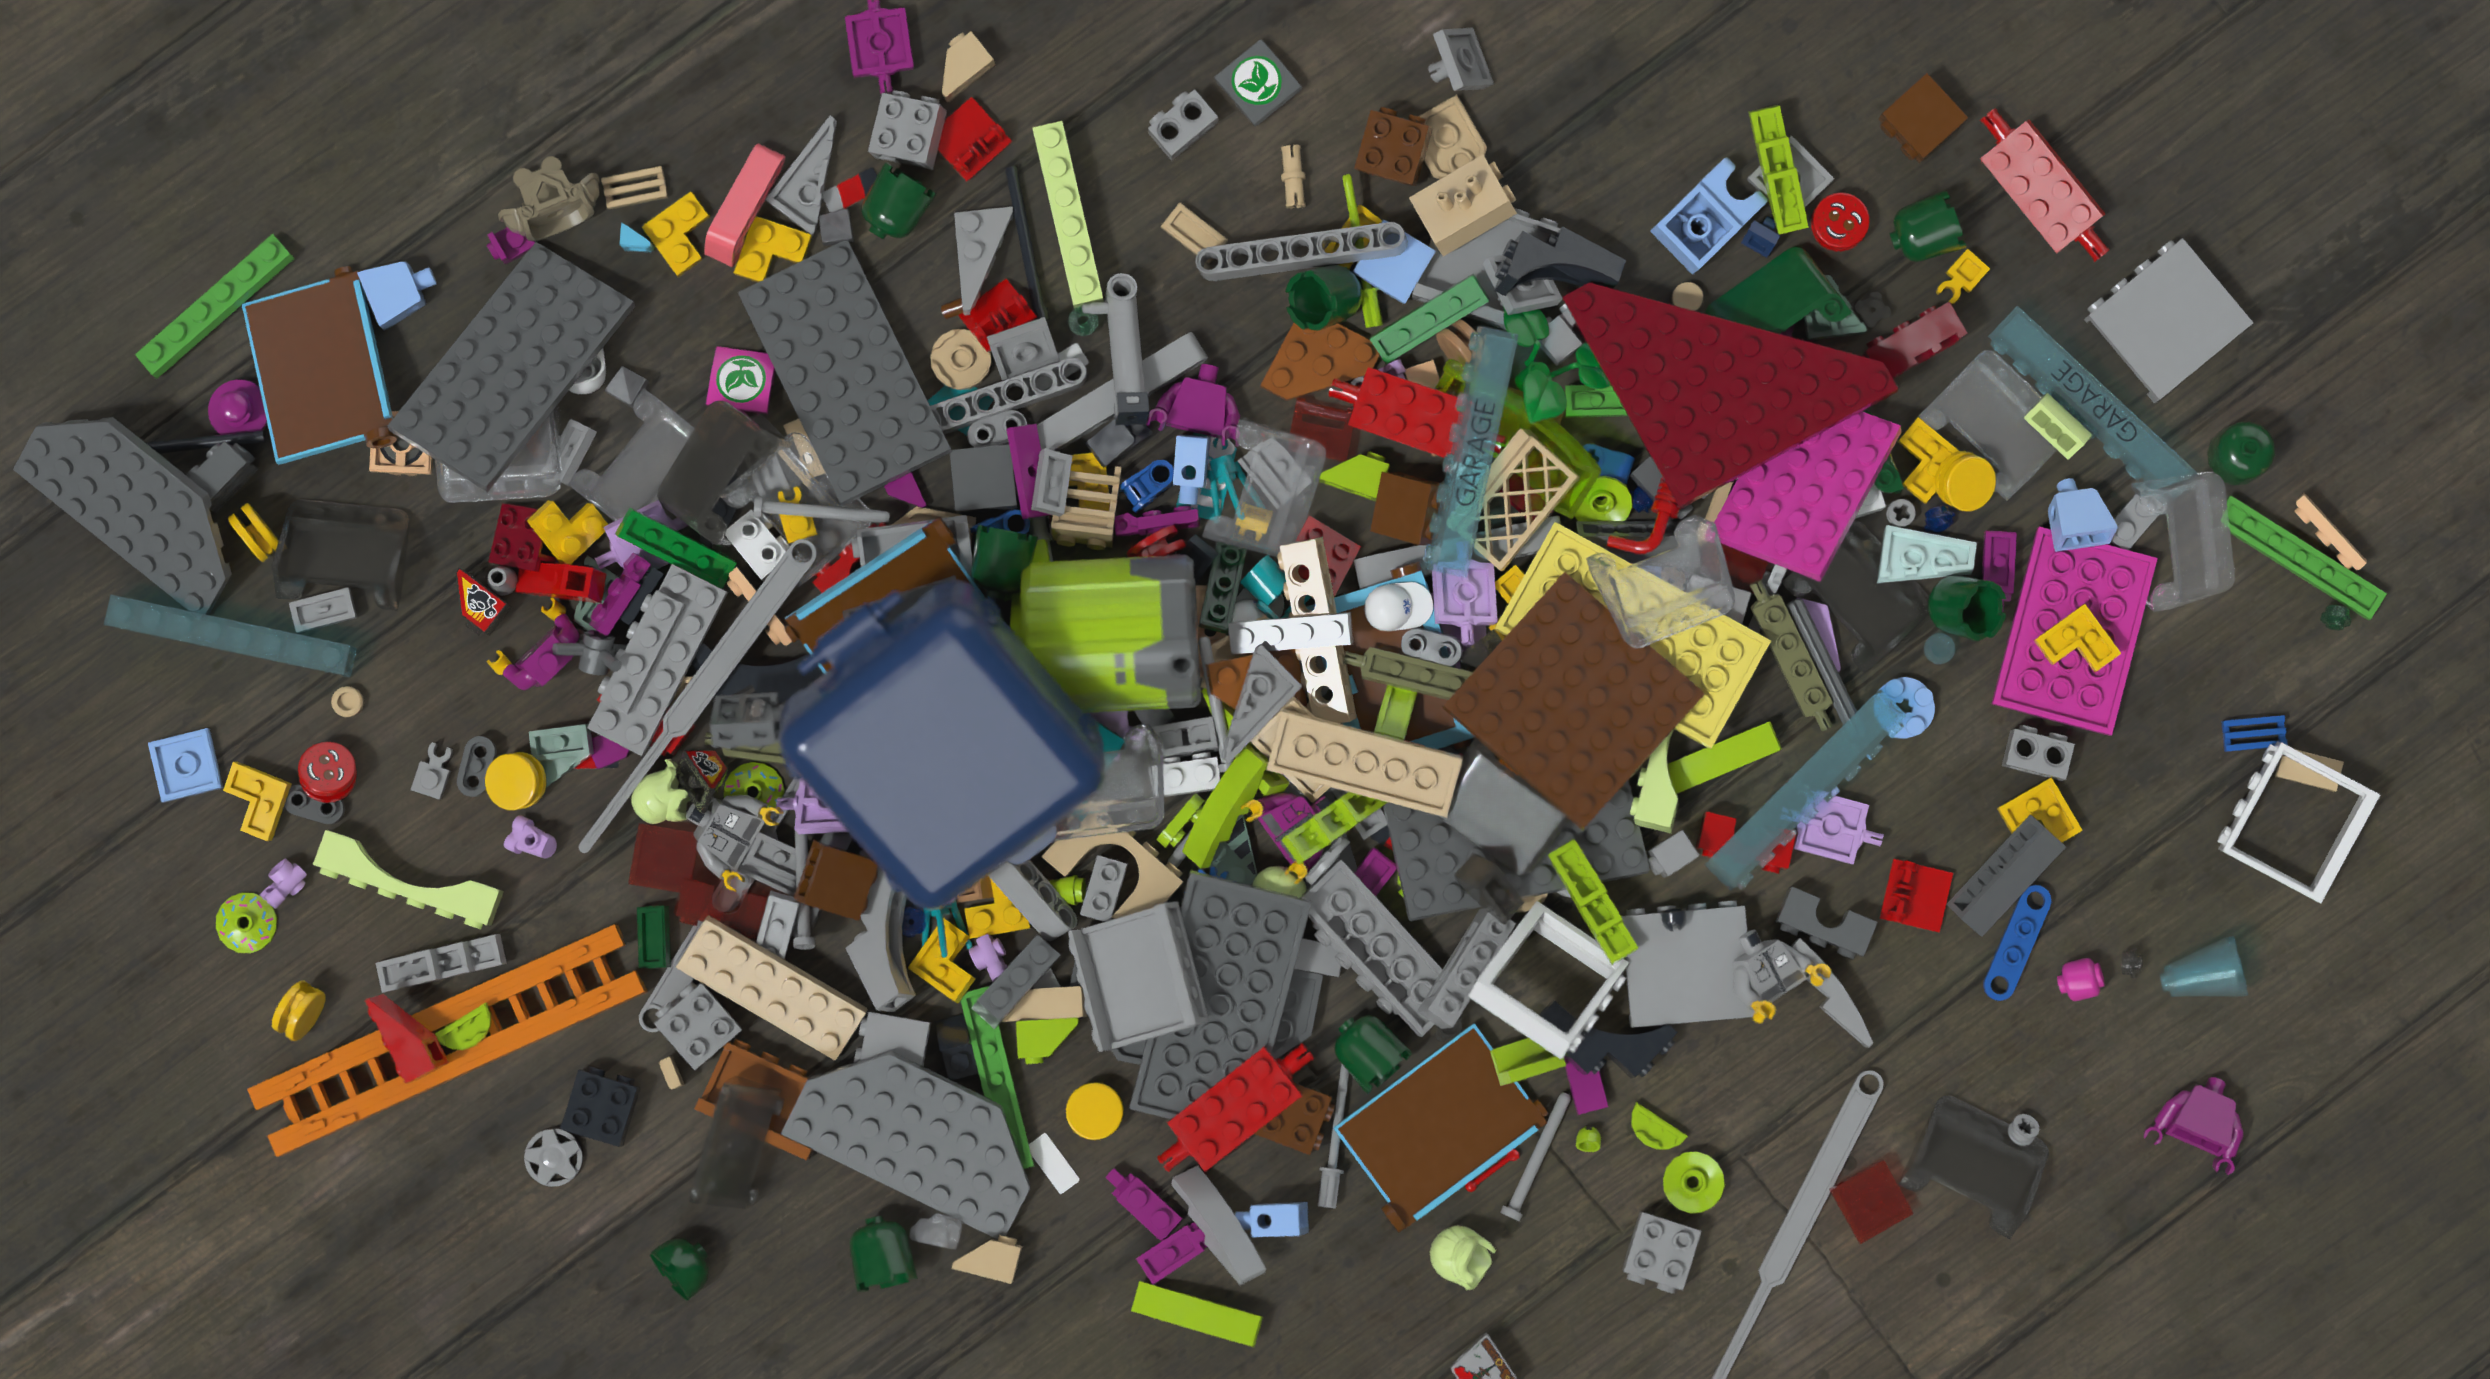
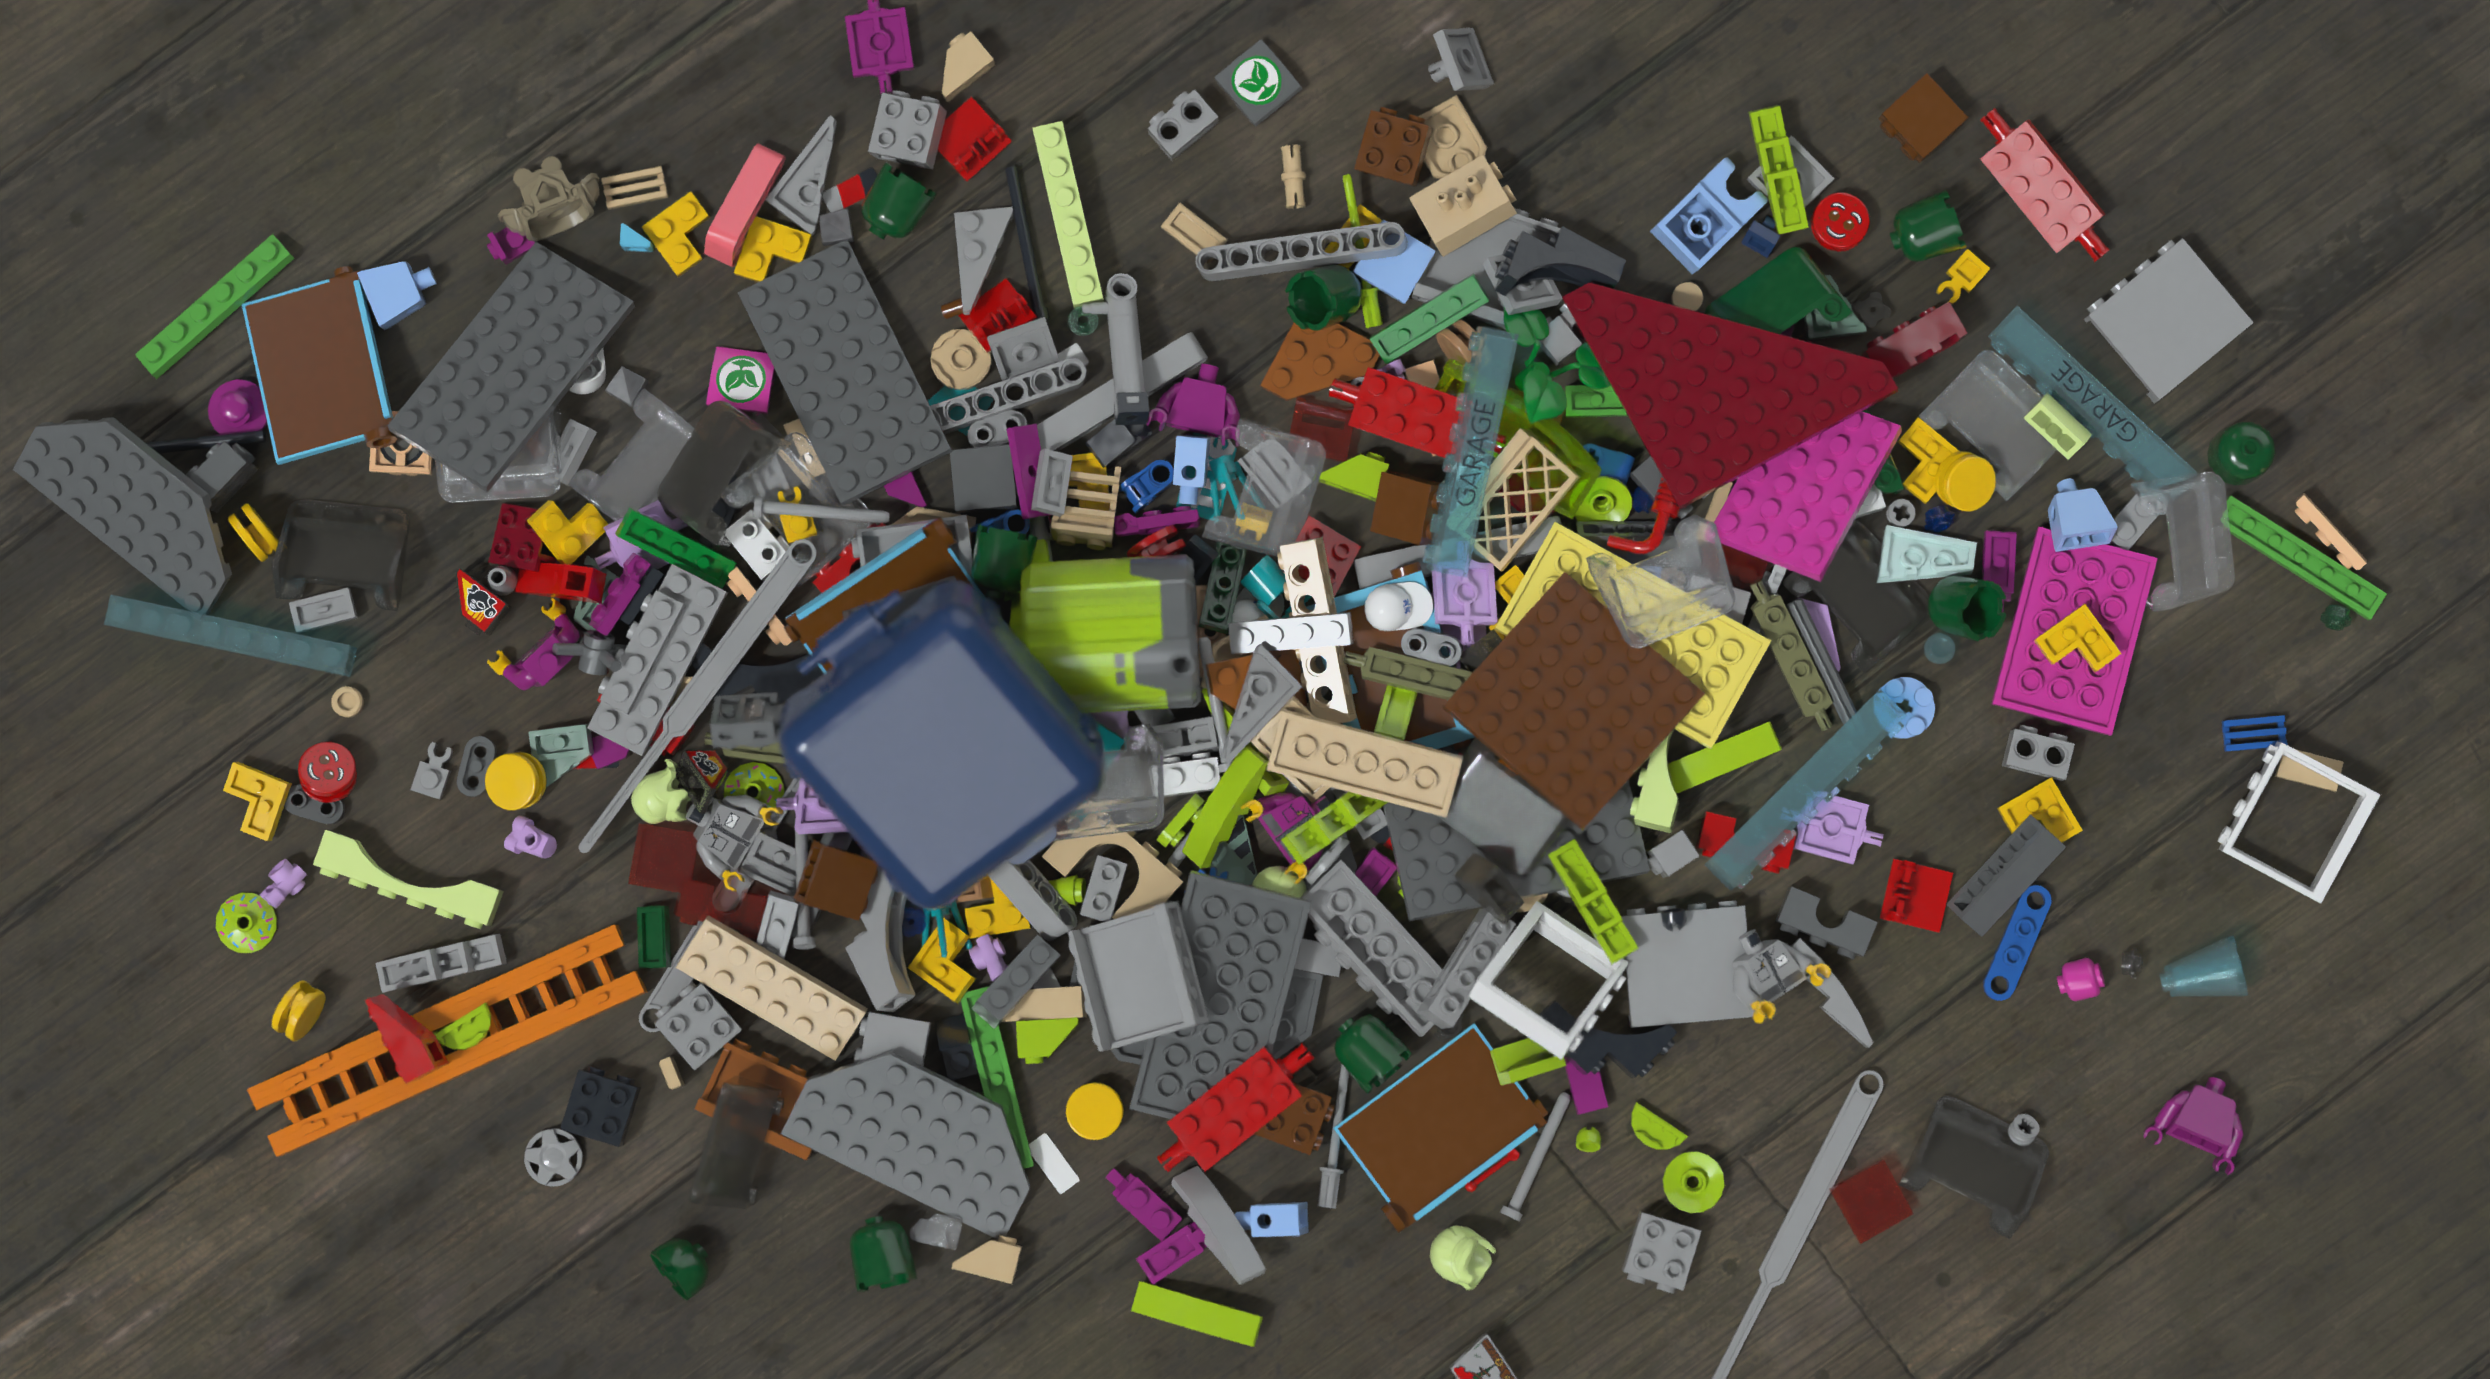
(185, 765): light blue tile -> none

